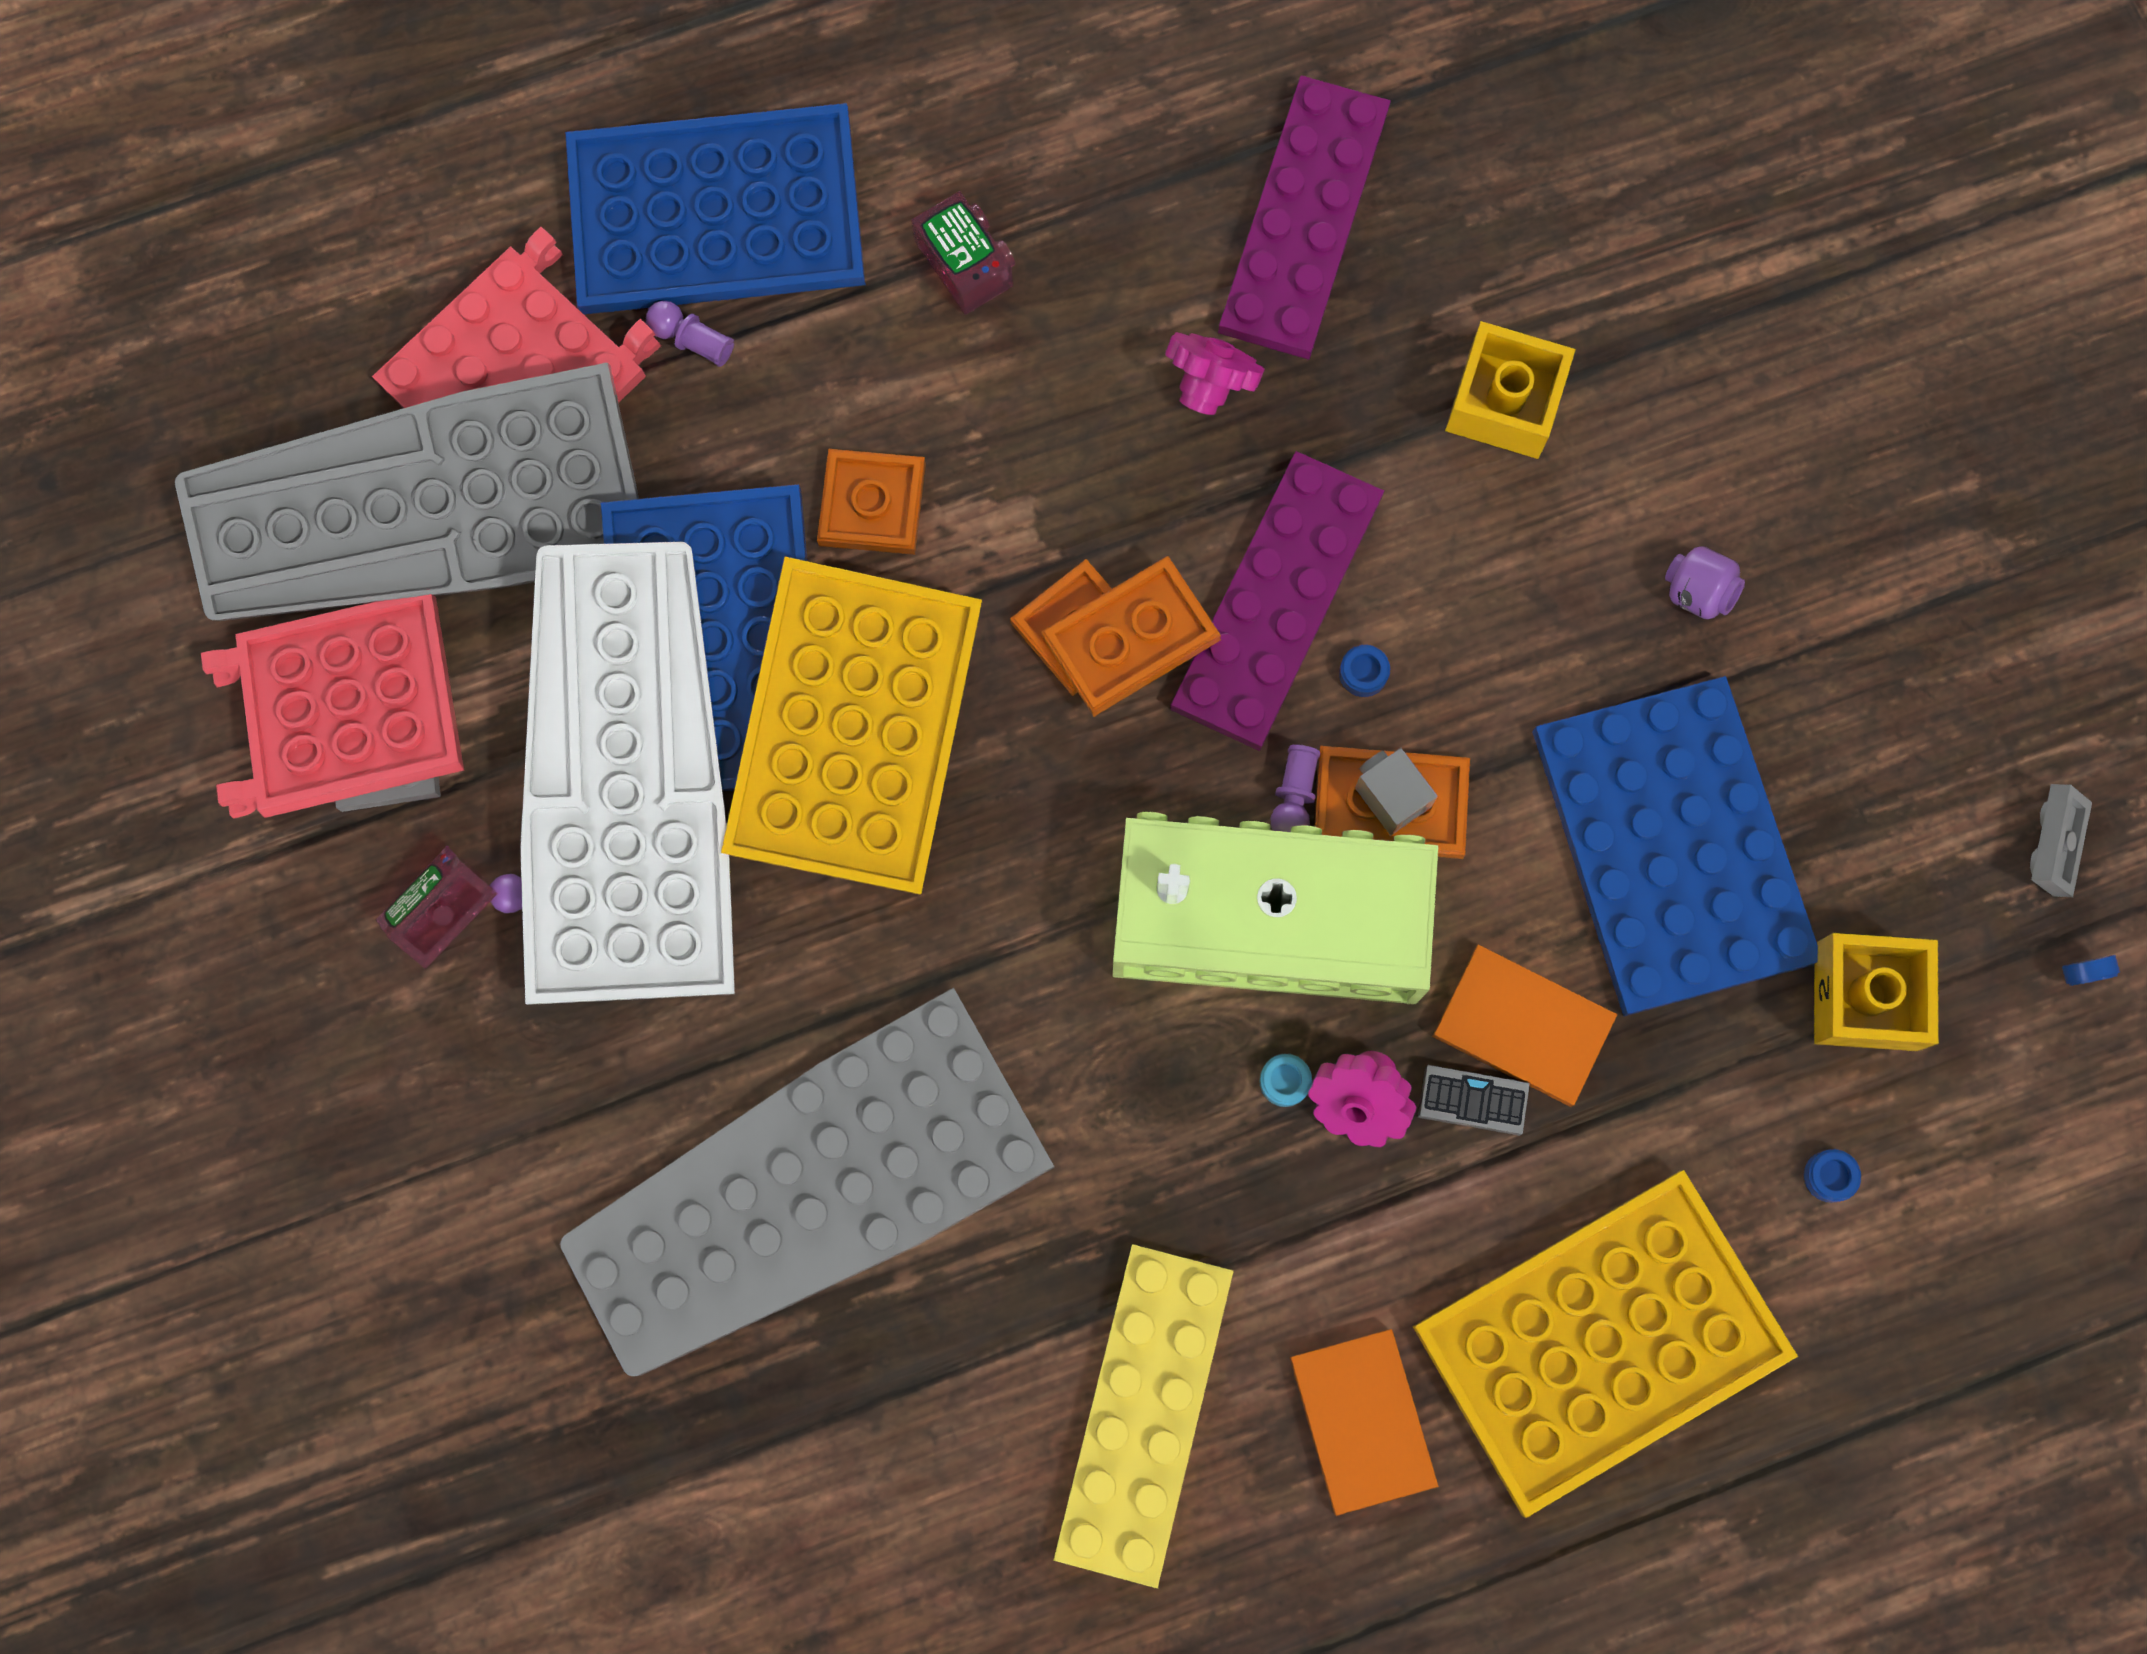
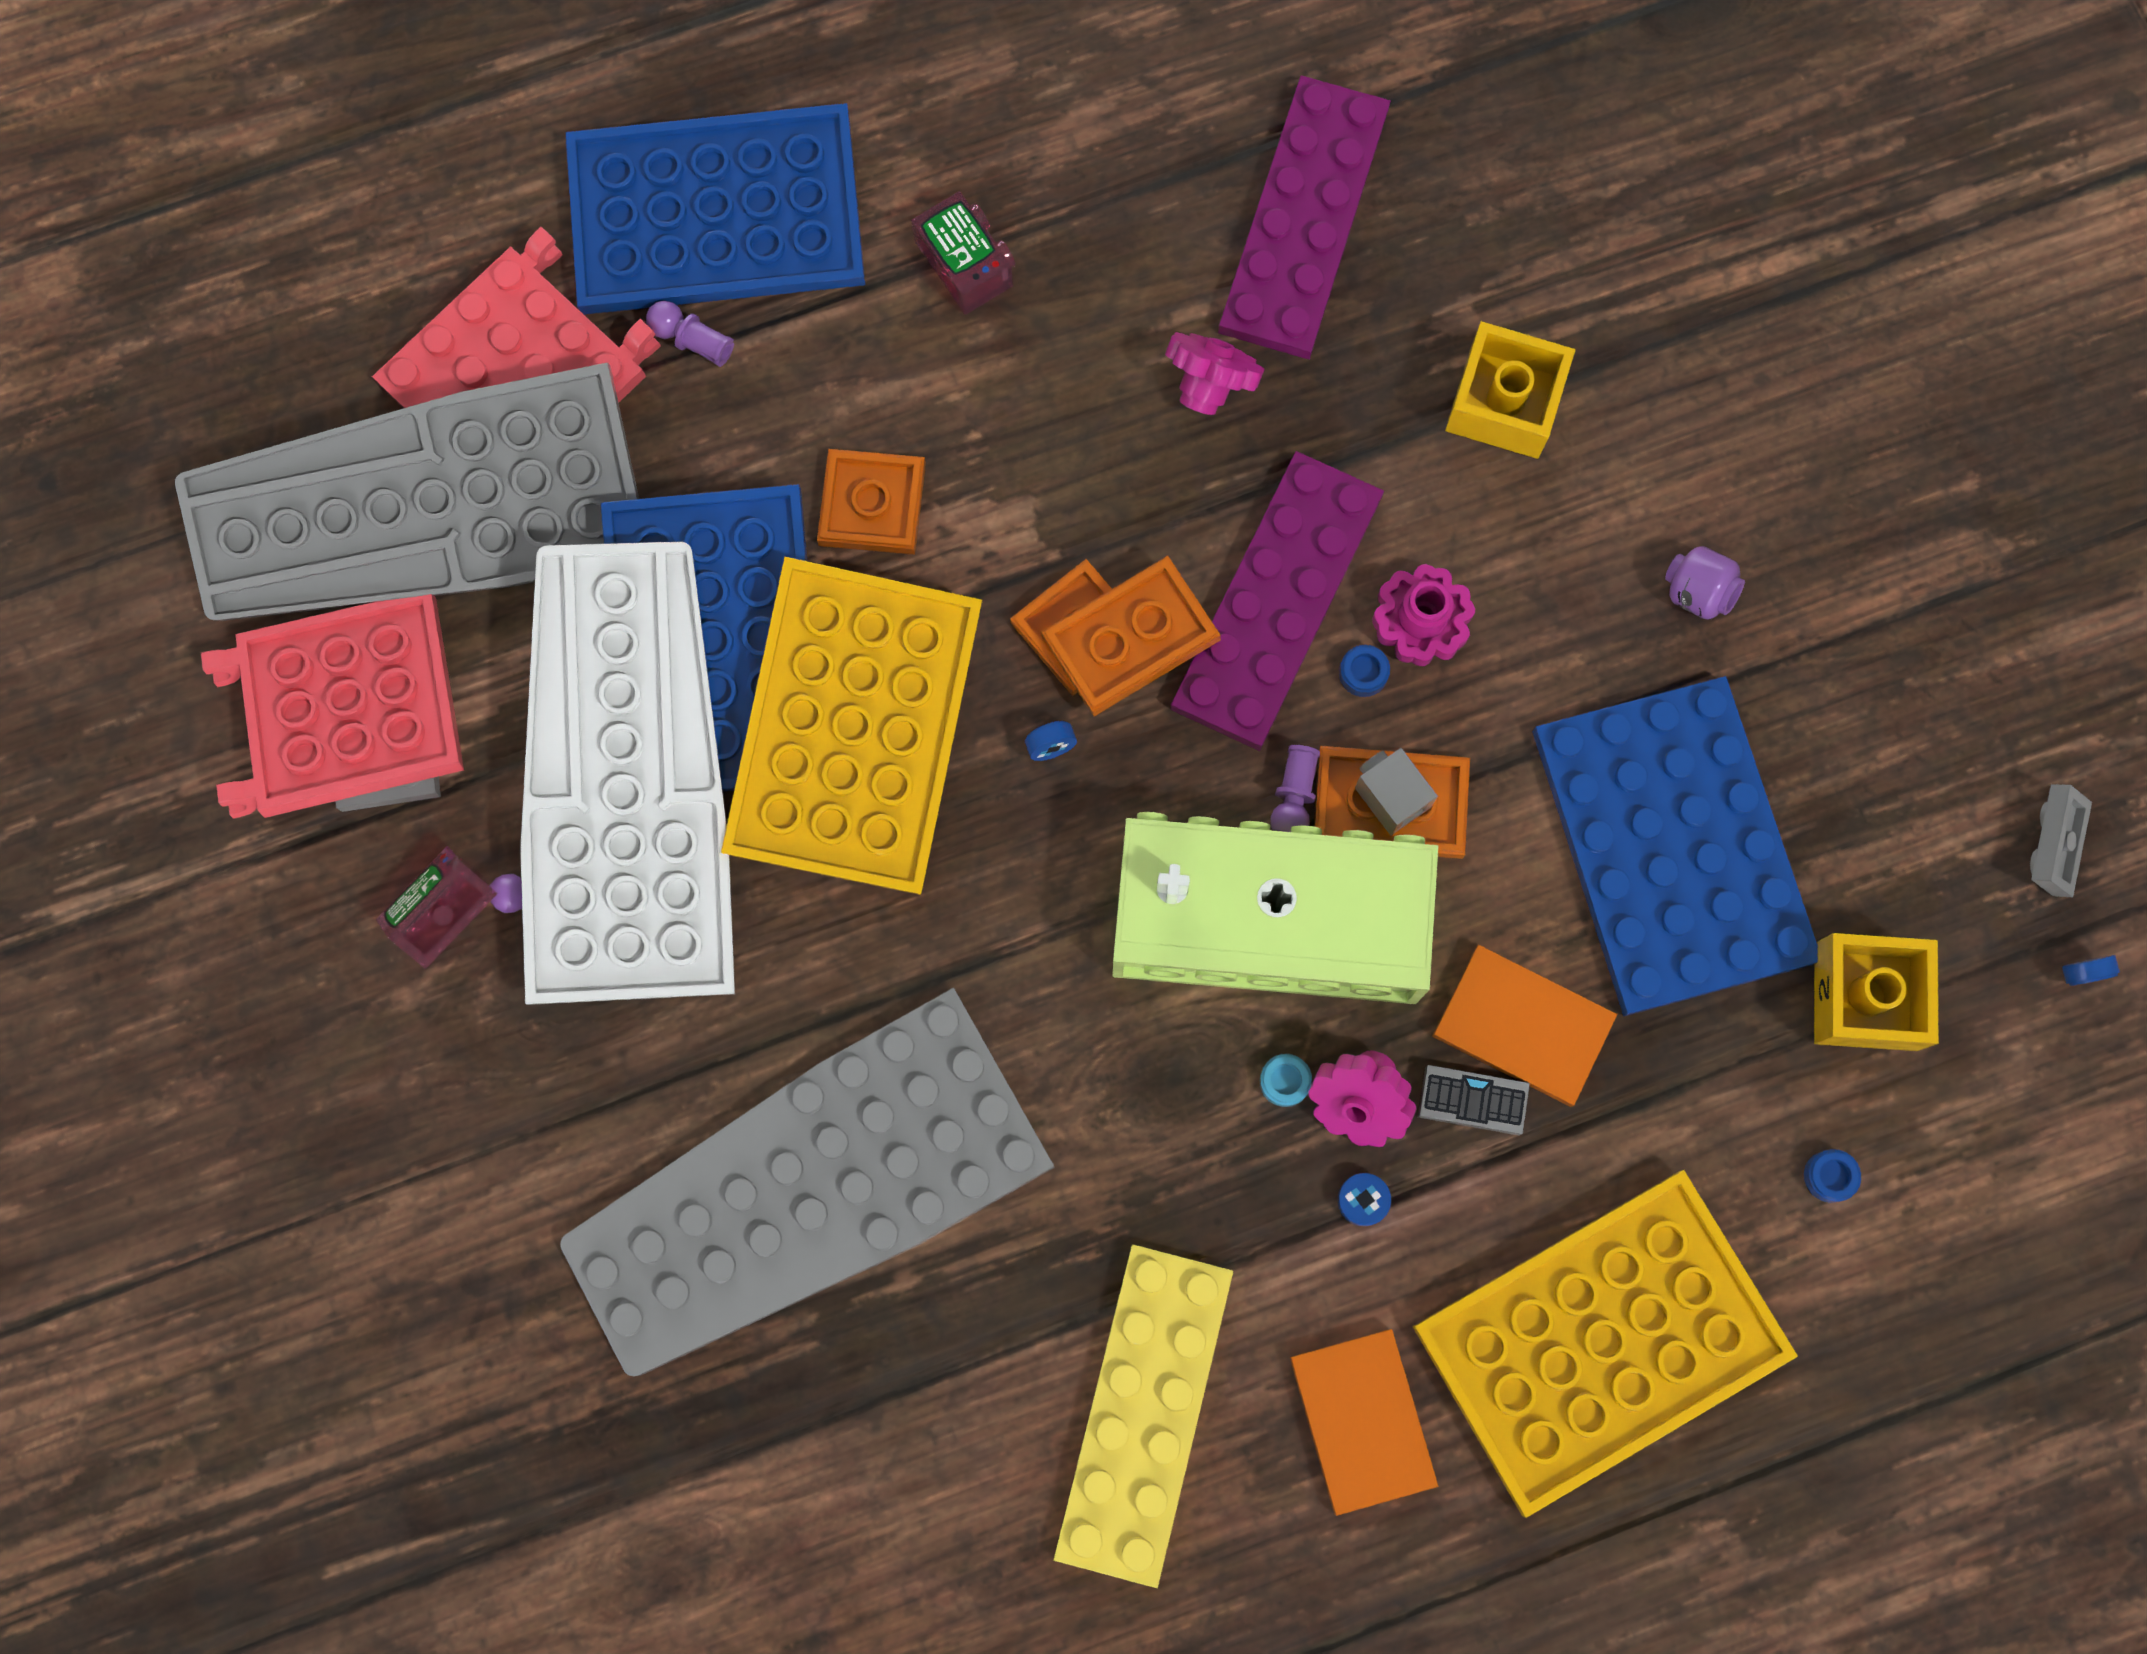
(1050, 740): none -> blue tile
(1364, 1199): none -> blue tile
(1417, 634): none -> dark pink plant

